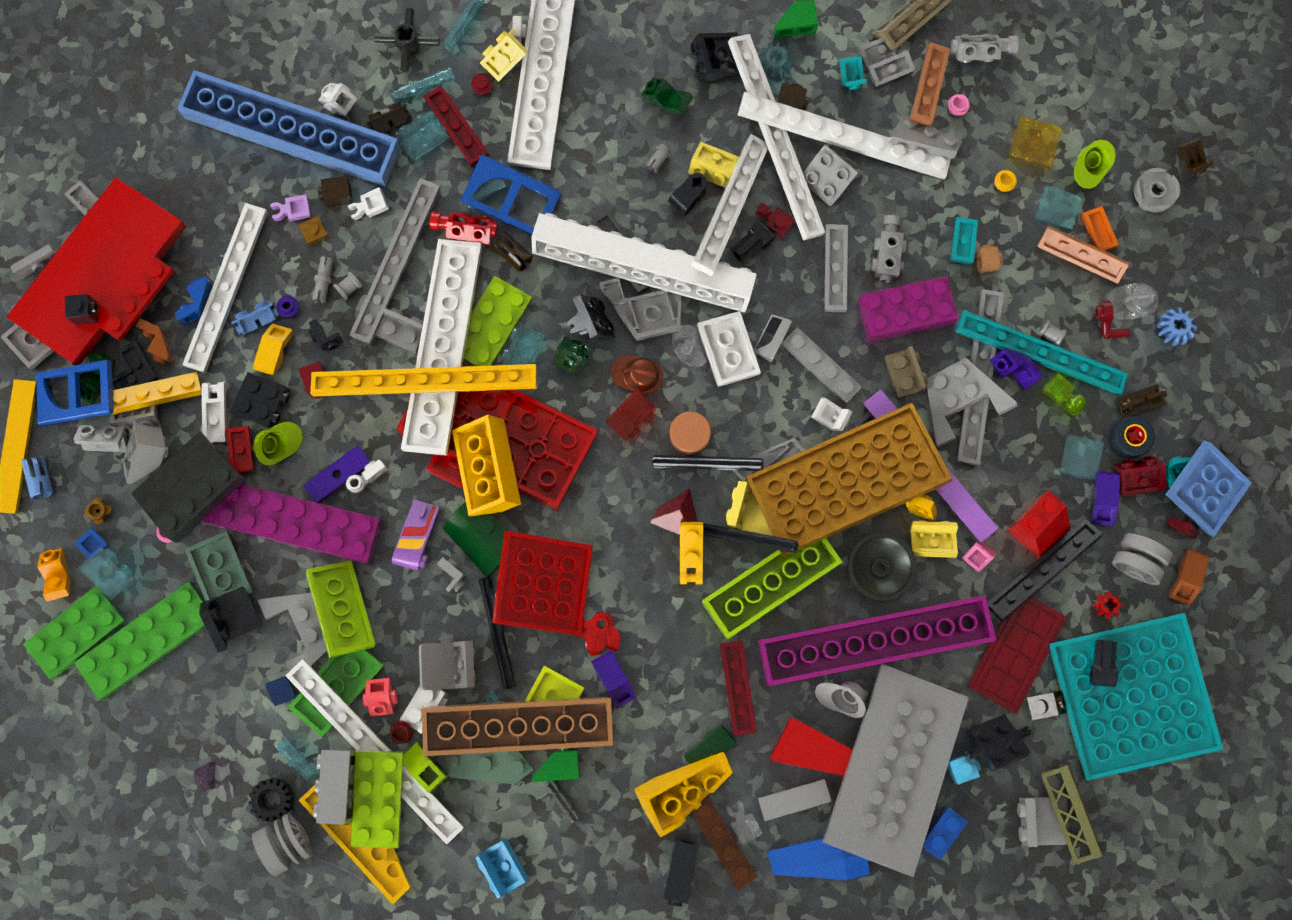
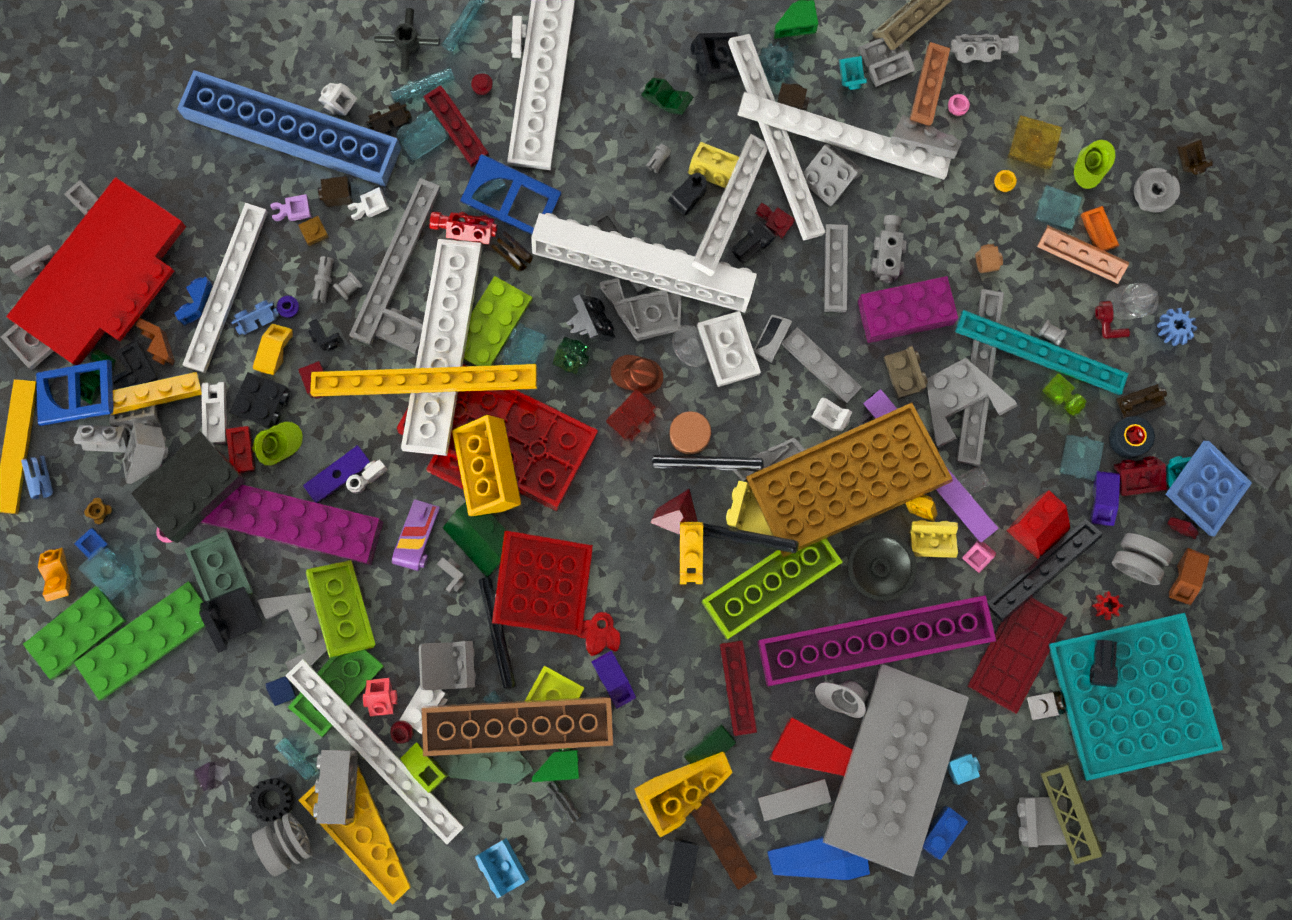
(81, 309): black brick -> none
(377, 799): lime plate -> none
(504, 55): light yellow bracket -> none
(964, 240): teal plate -> none
(997, 742): black plate -> none
(1019, 365): dark purple slope -> none

